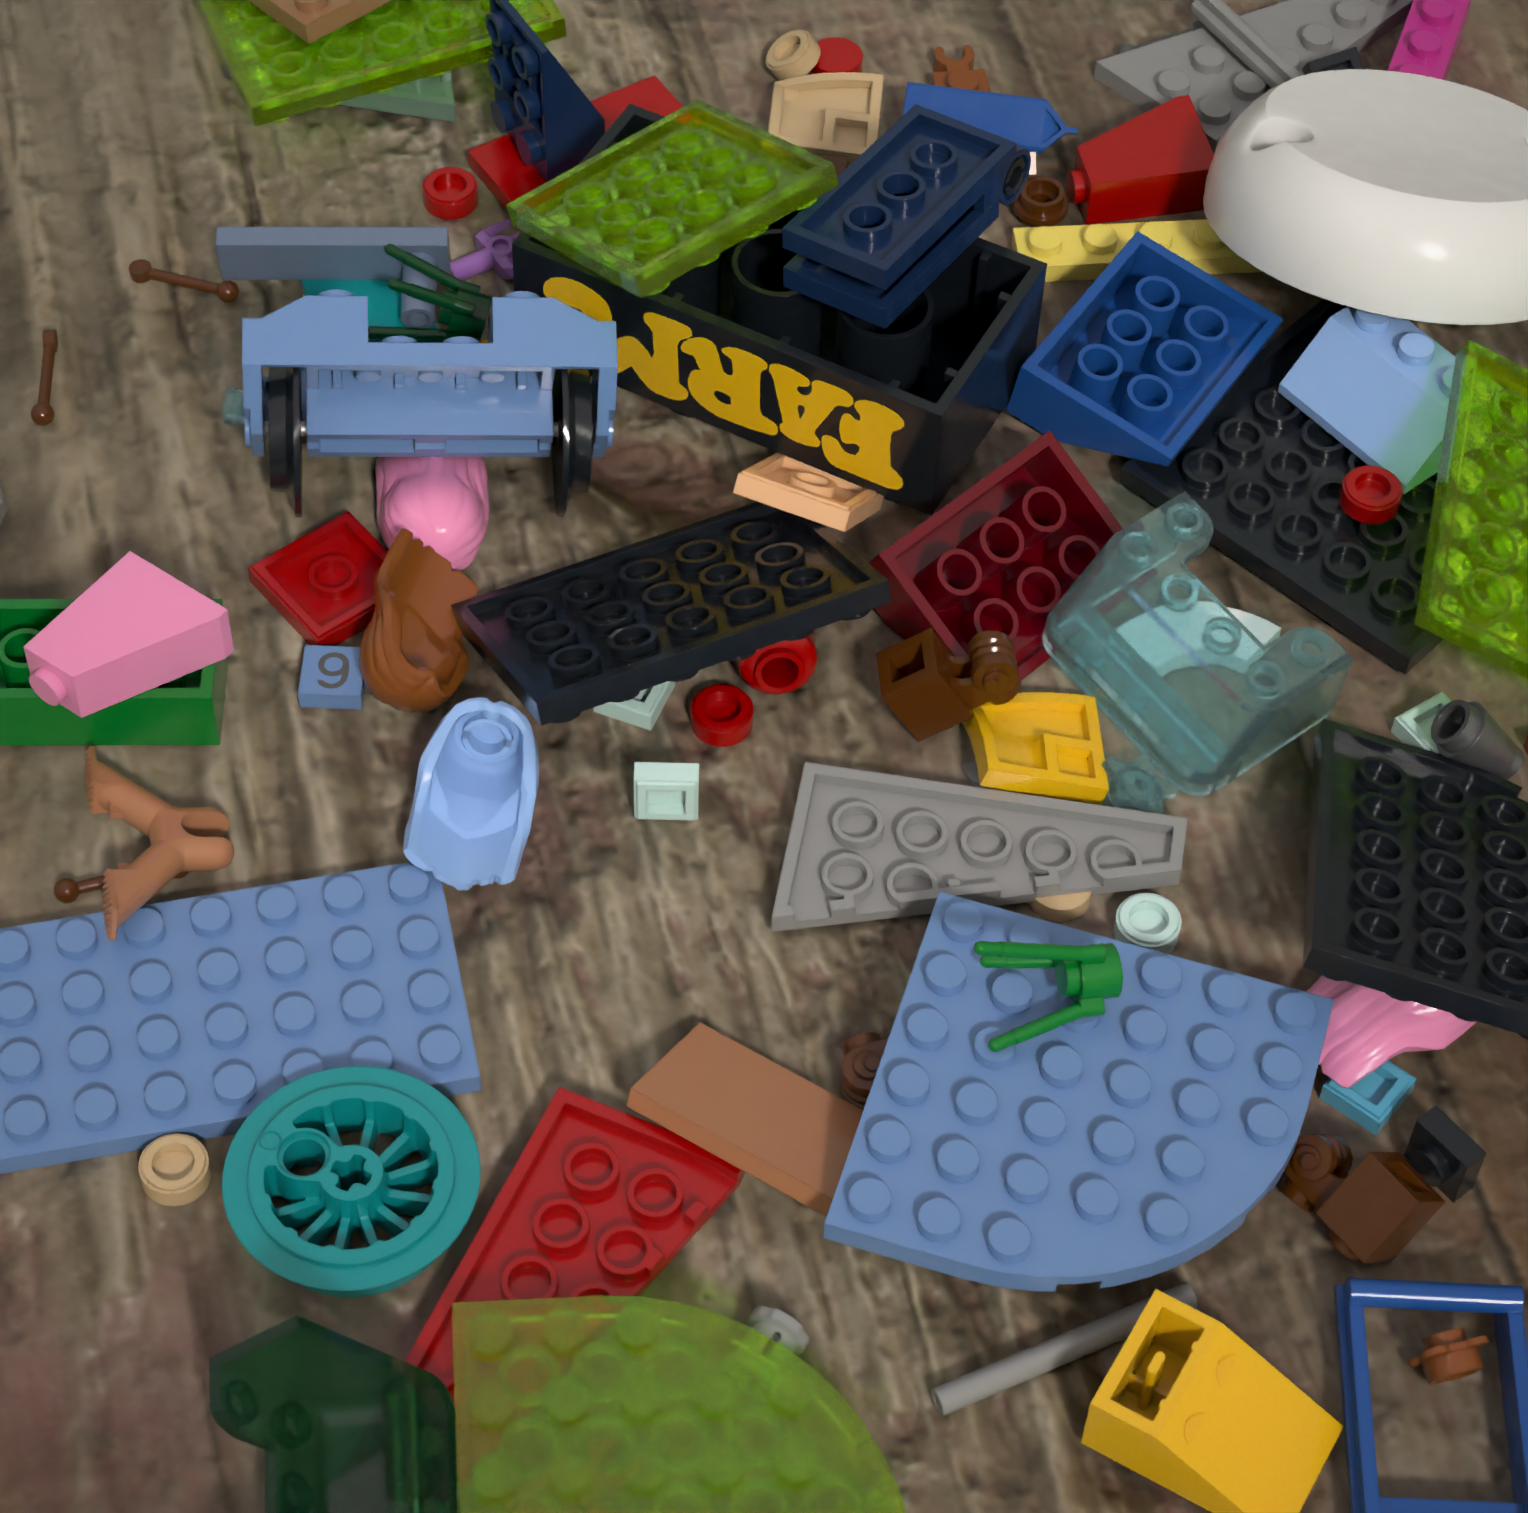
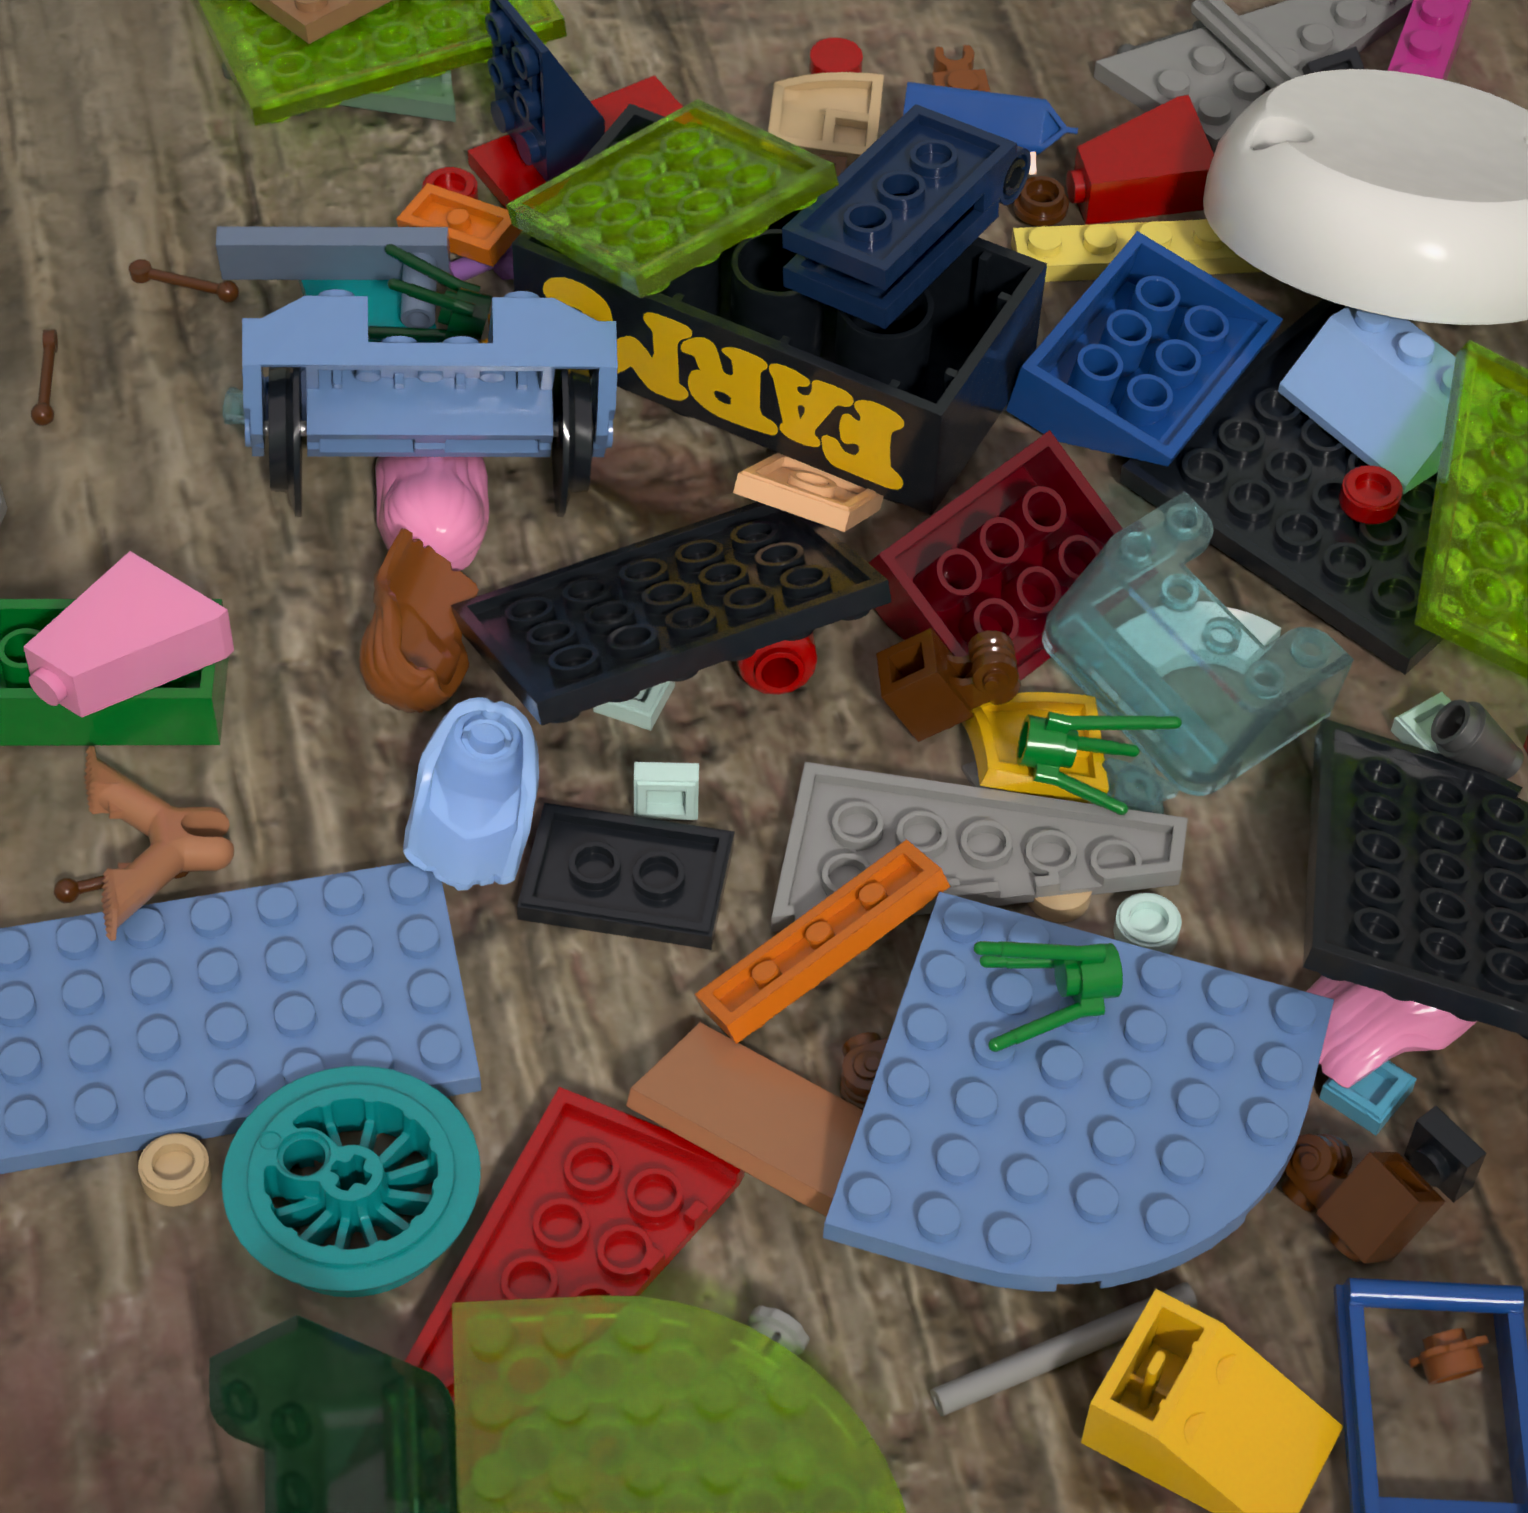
(323, 580): red tile -> none
(331, 678): medium blue tile -> none
(474, 227): none -> orange plate
(626, 876): none -> black tile
(721, 715): red tile -> none
(793, 55): tan tile -> none
(822, 941): none -> orange plate
(1054, 742): none -> green plant

